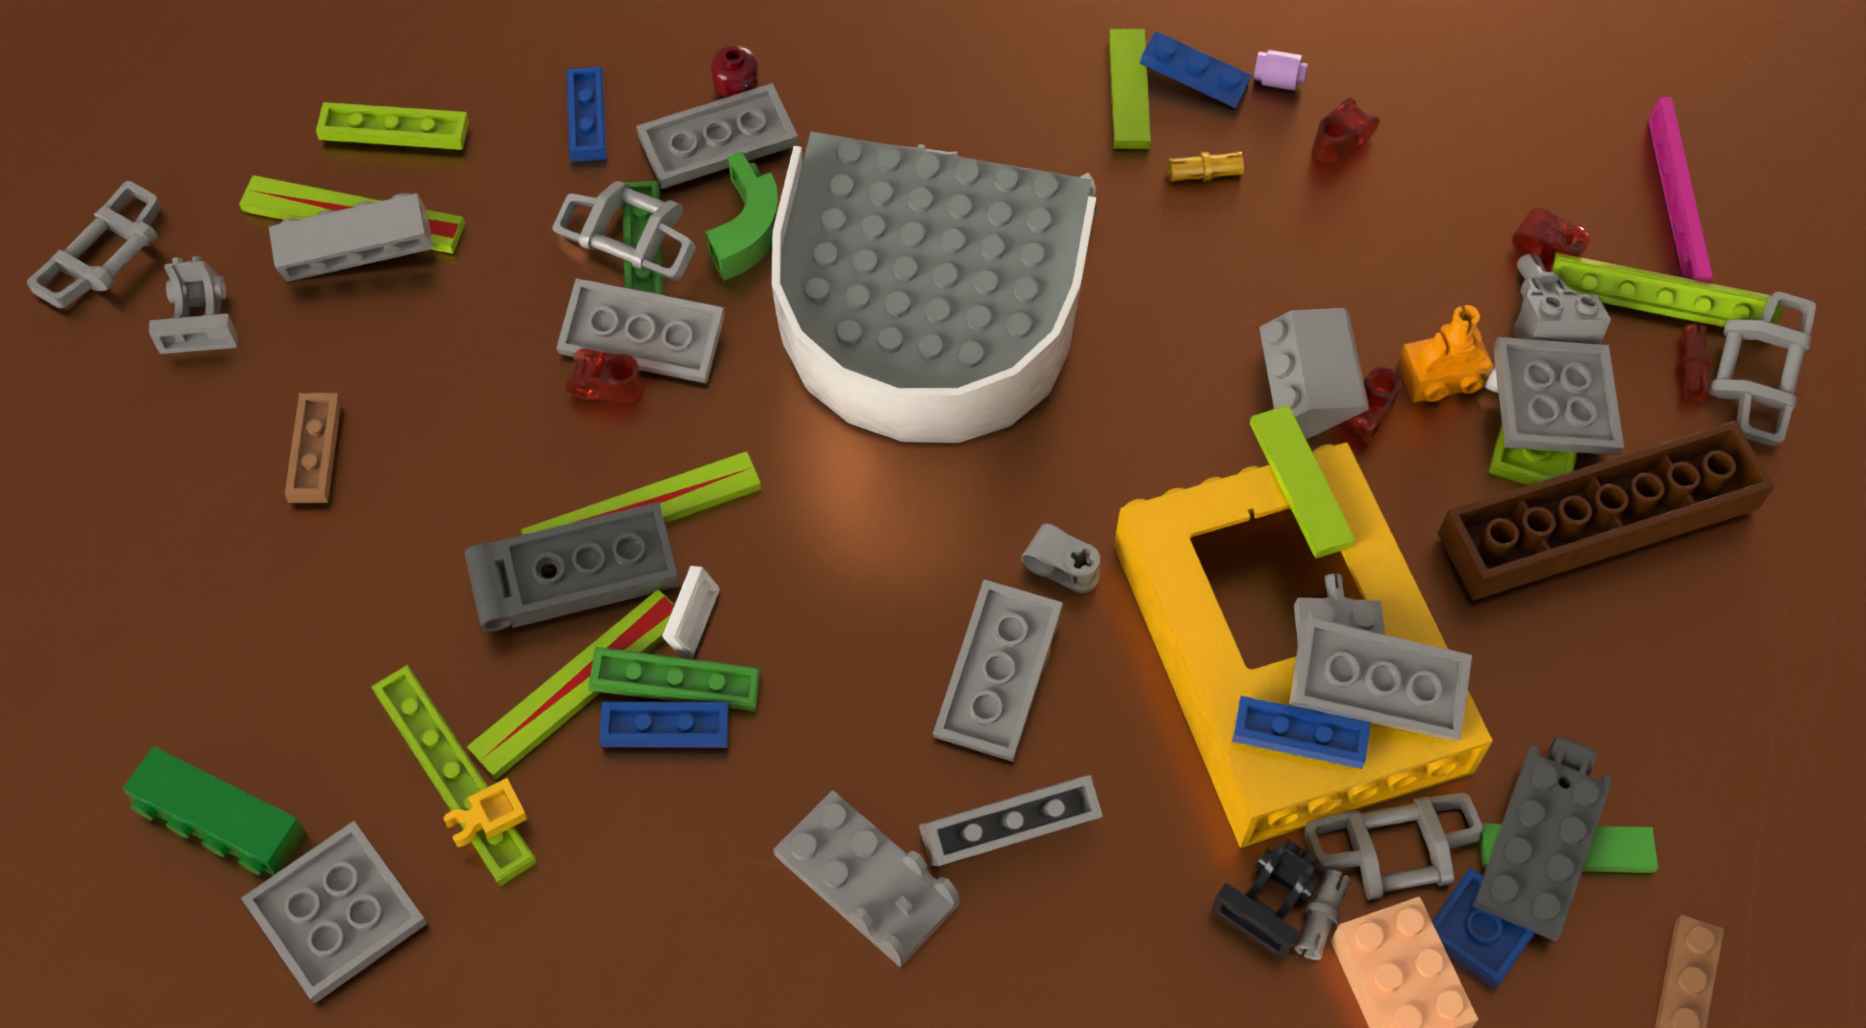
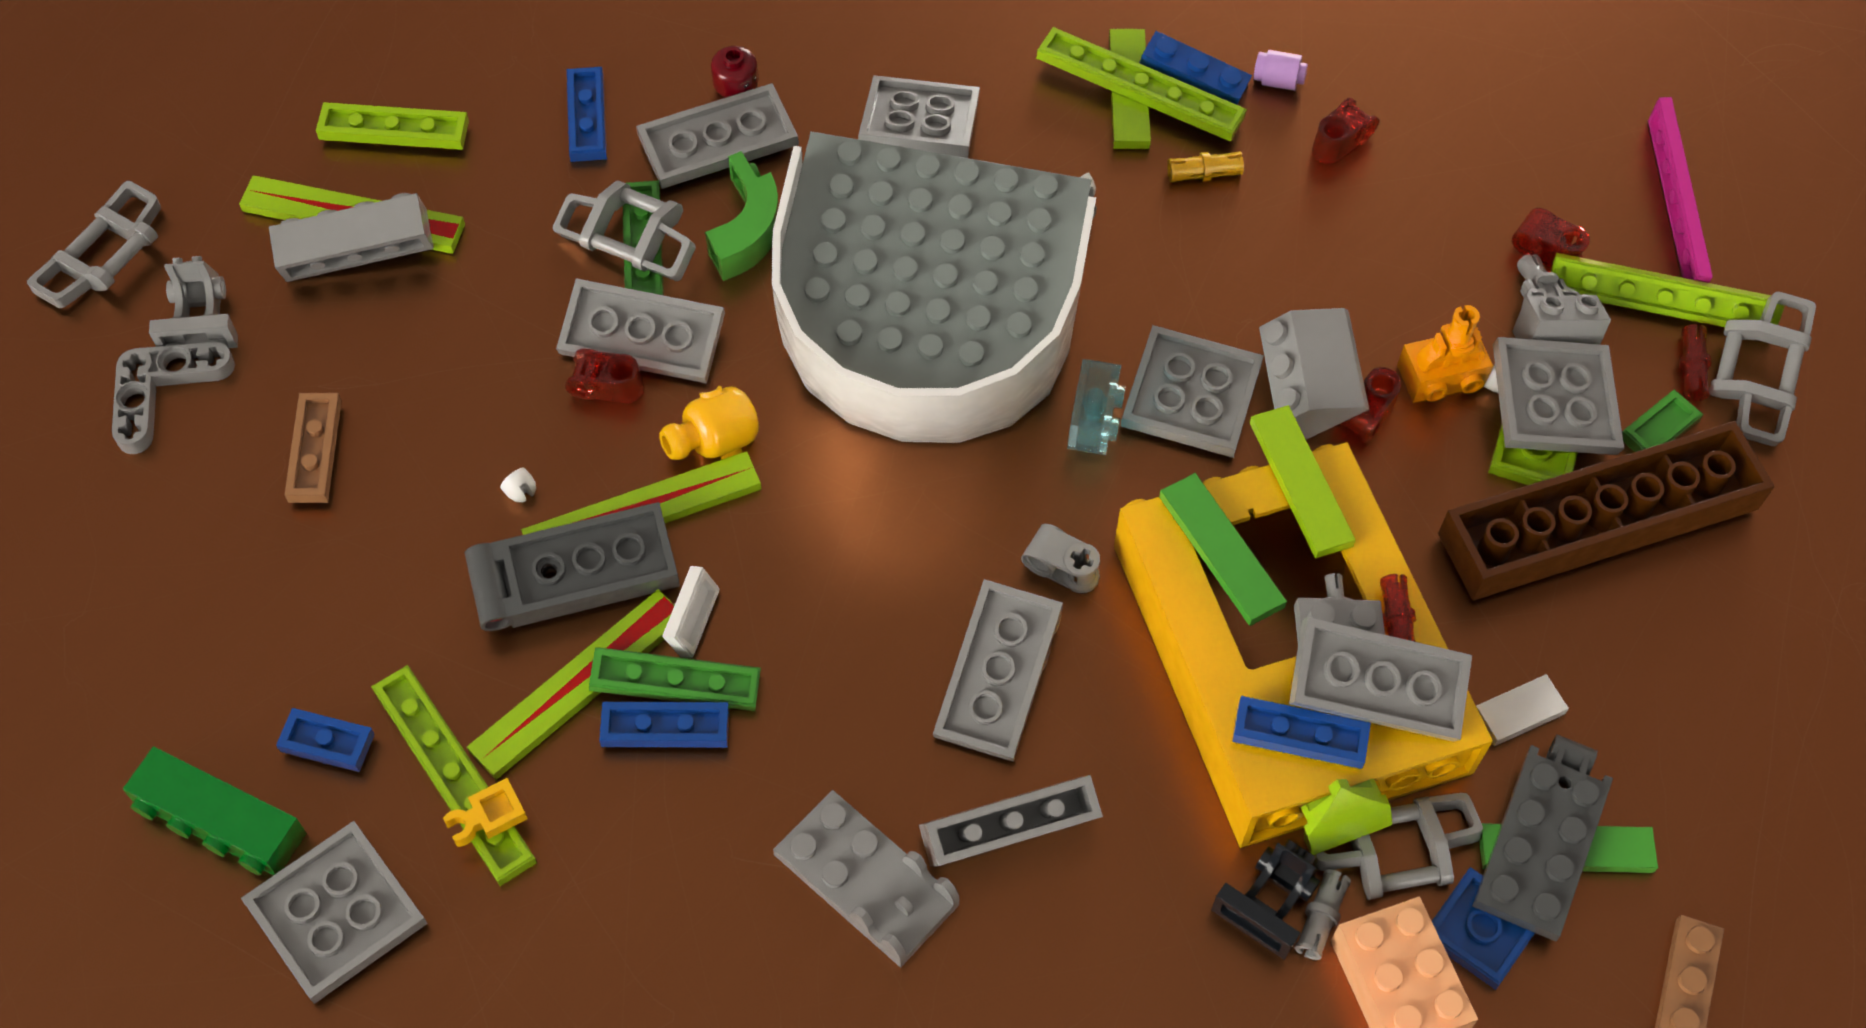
(154, 374): none -> light grey beam
(325, 739): none -> blue plate
(518, 484): none -> white hinge
(712, 425): none -> yellow piece
(920, 115): none -> light grey plate
(1094, 407): none -> clear light blue brick
(1141, 84): none -> lime tile
(1192, 391): none -> light grey plate
(1222, 549): none -> bright green tile
(1345, 815): none -> lime slope
(1397, 614): none -> clear red pin
(1522, 709): none -> white tile
(1662, 423): none -> bright green tile

